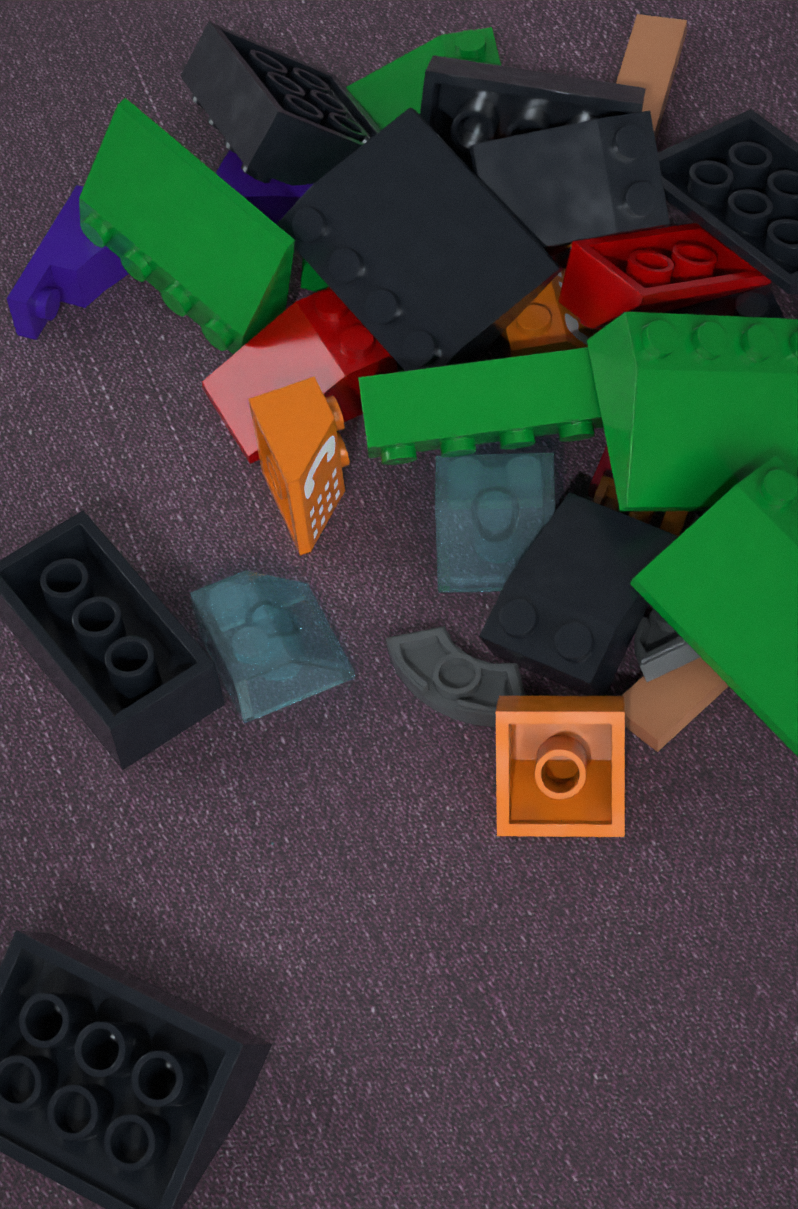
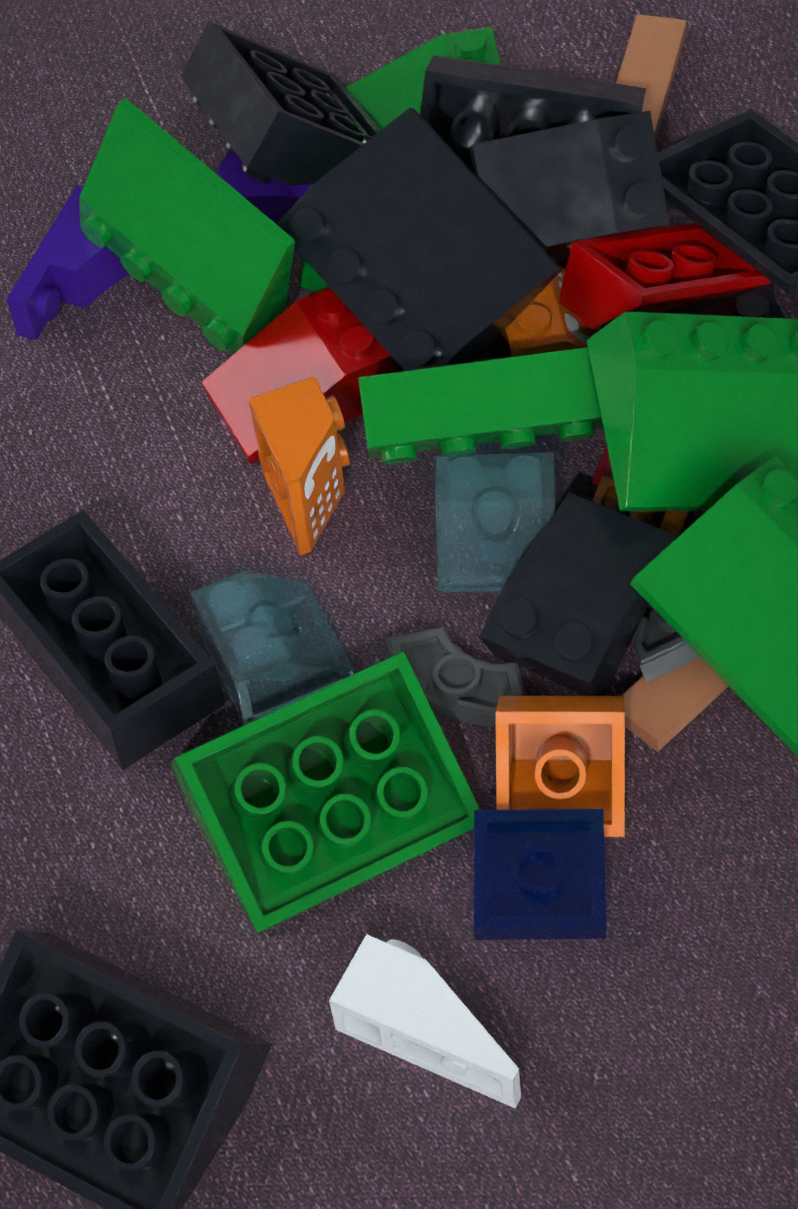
(327, 792): none -> green slope
(408, 1010): none -> white slope
(539, 874): none -> clear blue plate

